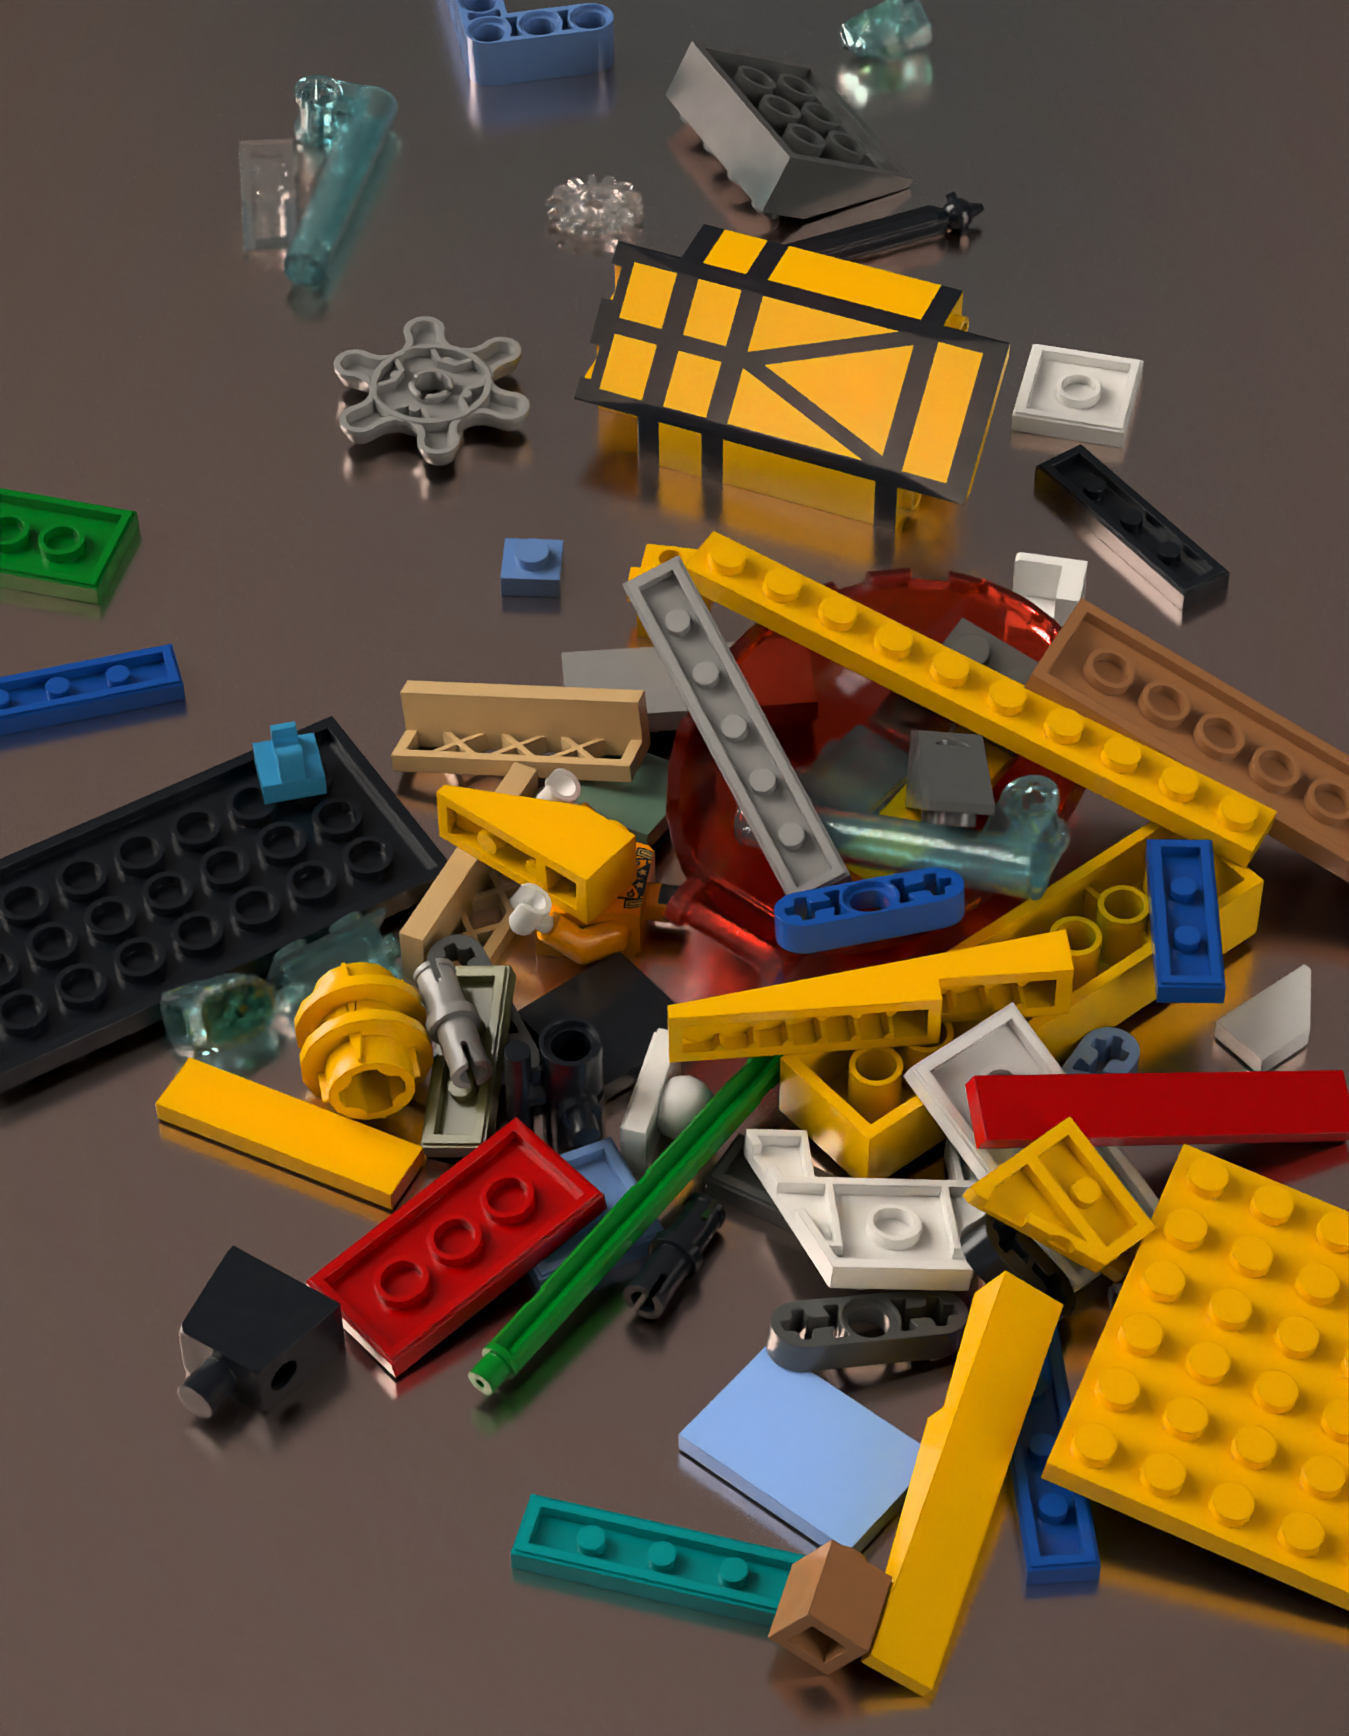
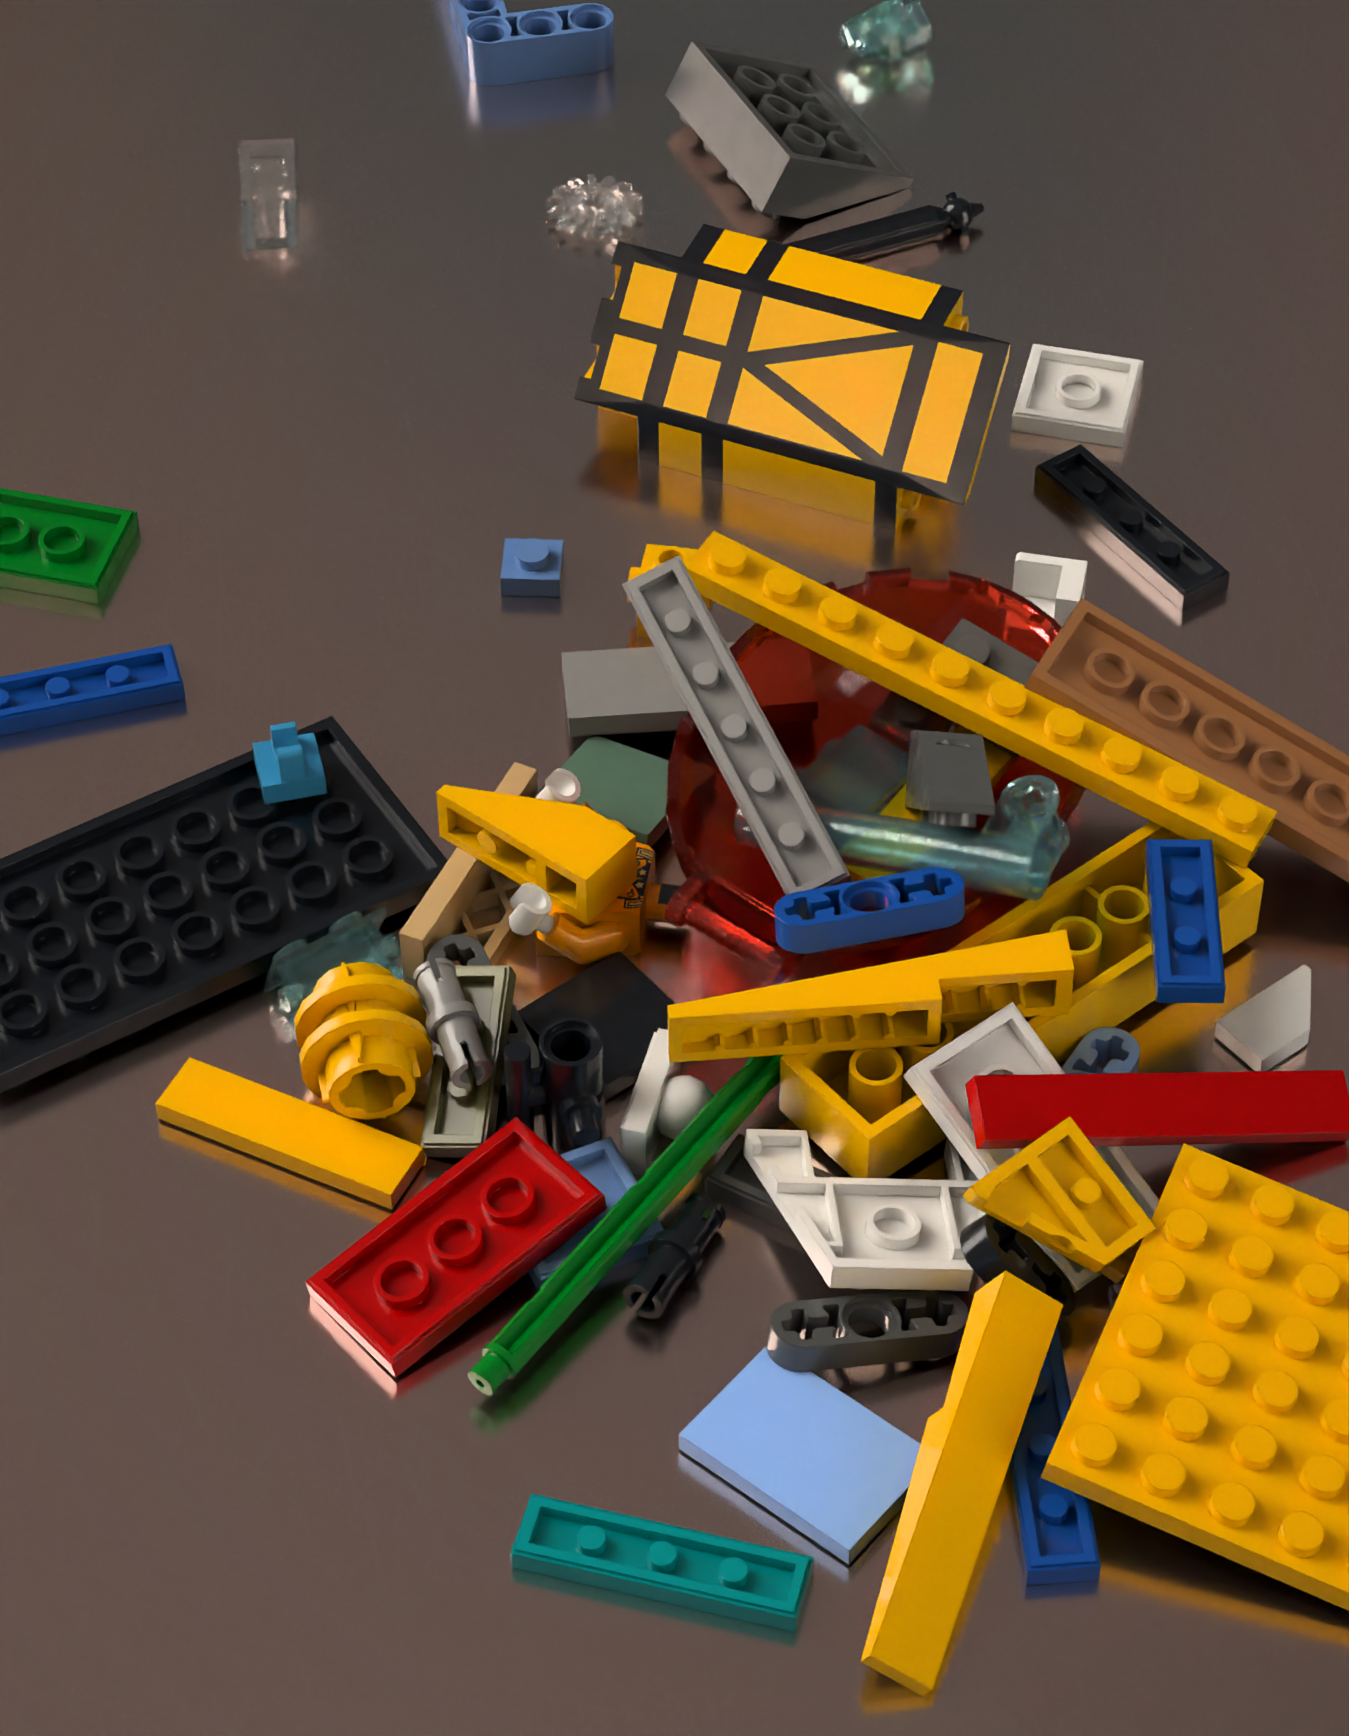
(218, 1013): rock -> none
(254, 1336): black torso -> none
(355, 126): clear light blue axle -> none
(427, 364): light grey plate -> none
(522, 726): tan fence -> none
(830, 1607): medium nougat brick -> none

